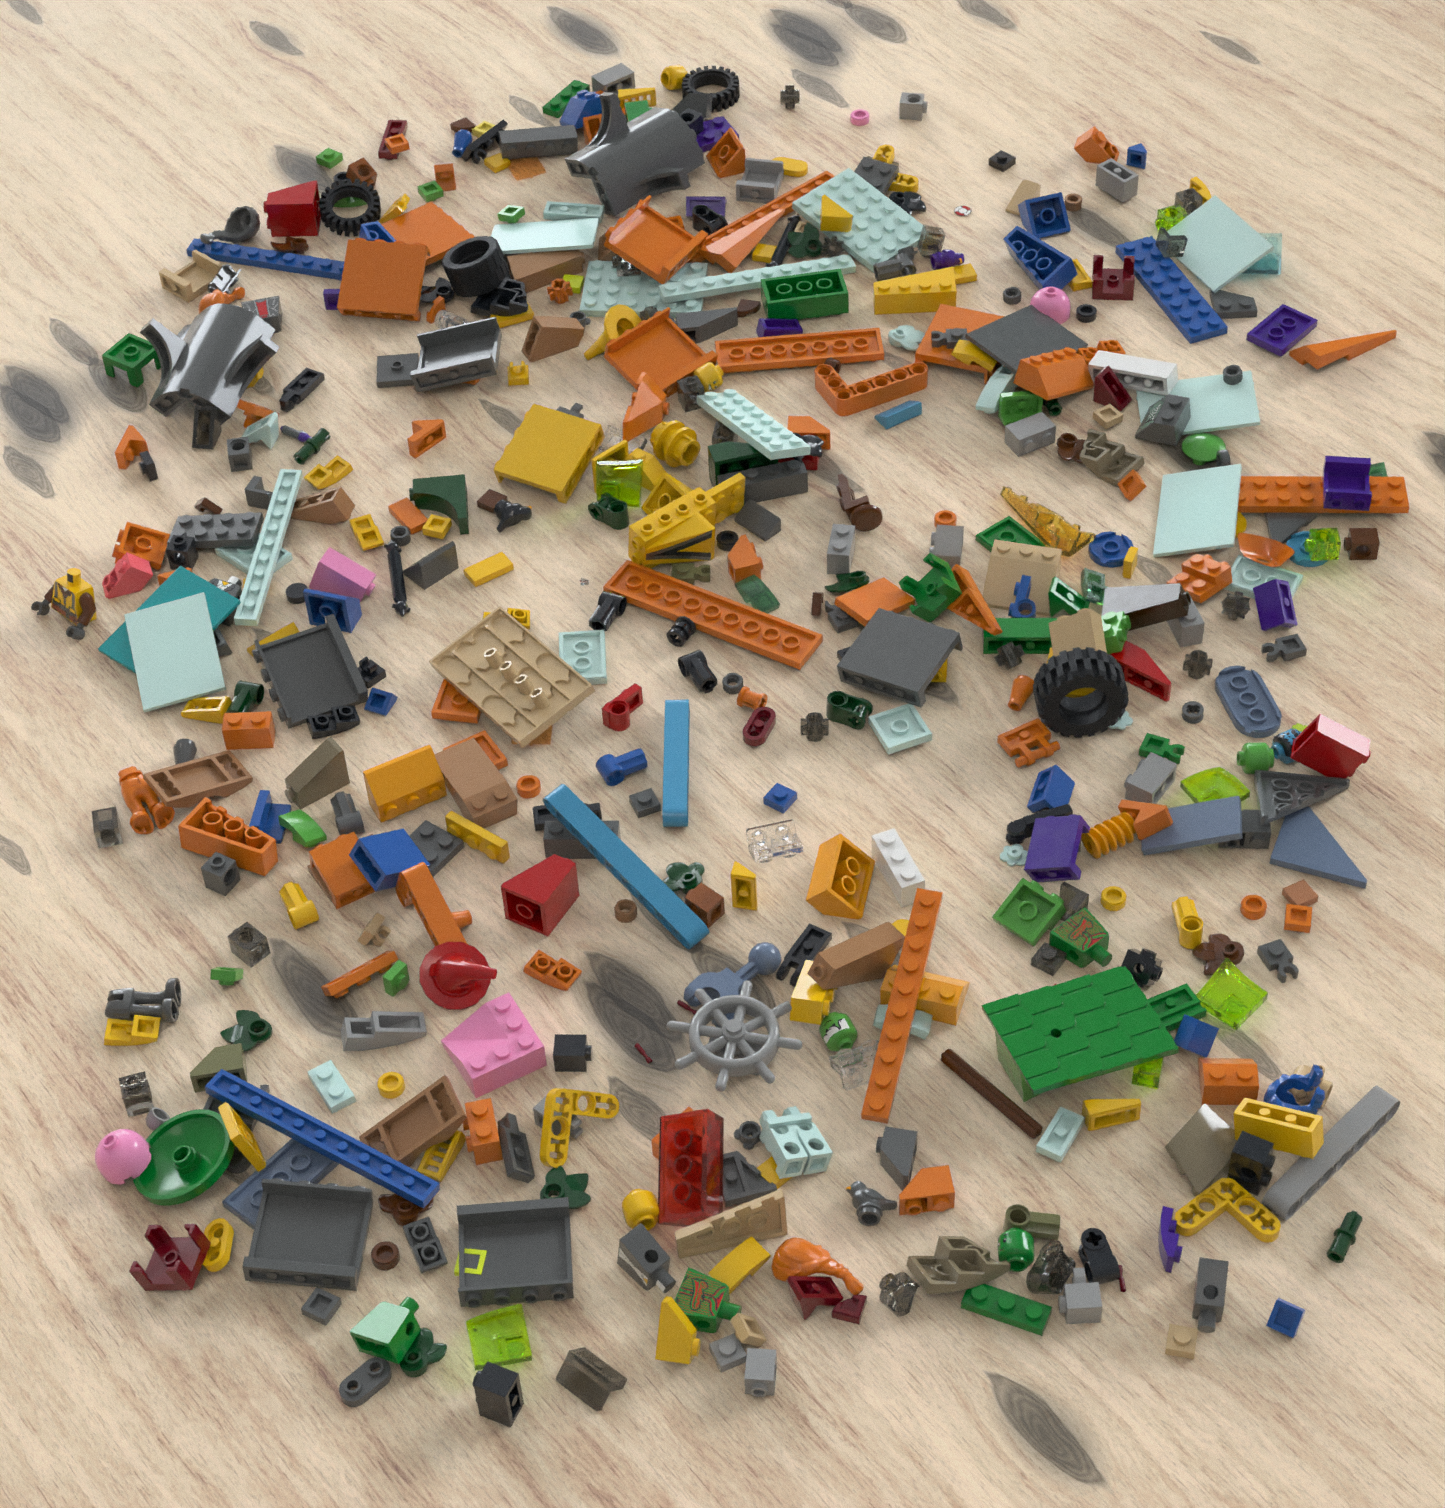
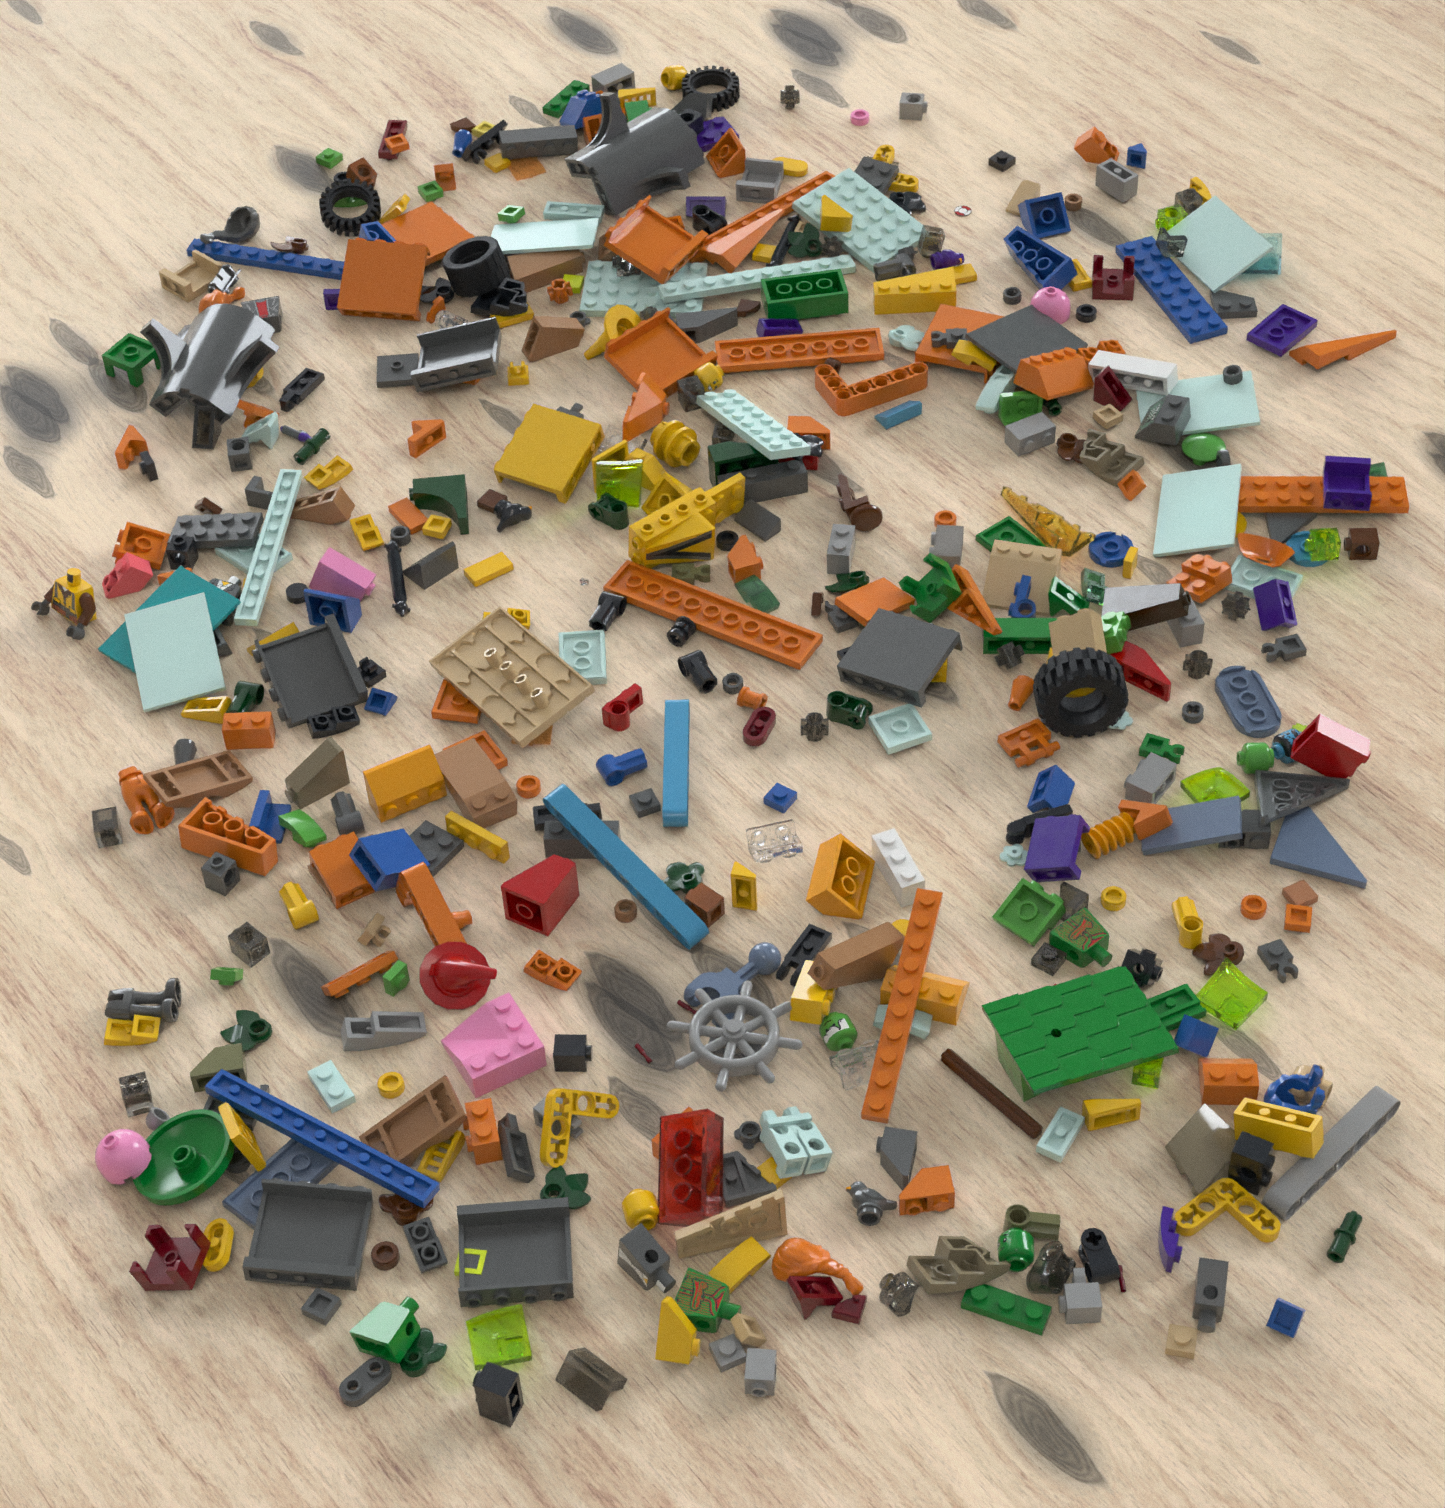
(294, 211): red slope -> none

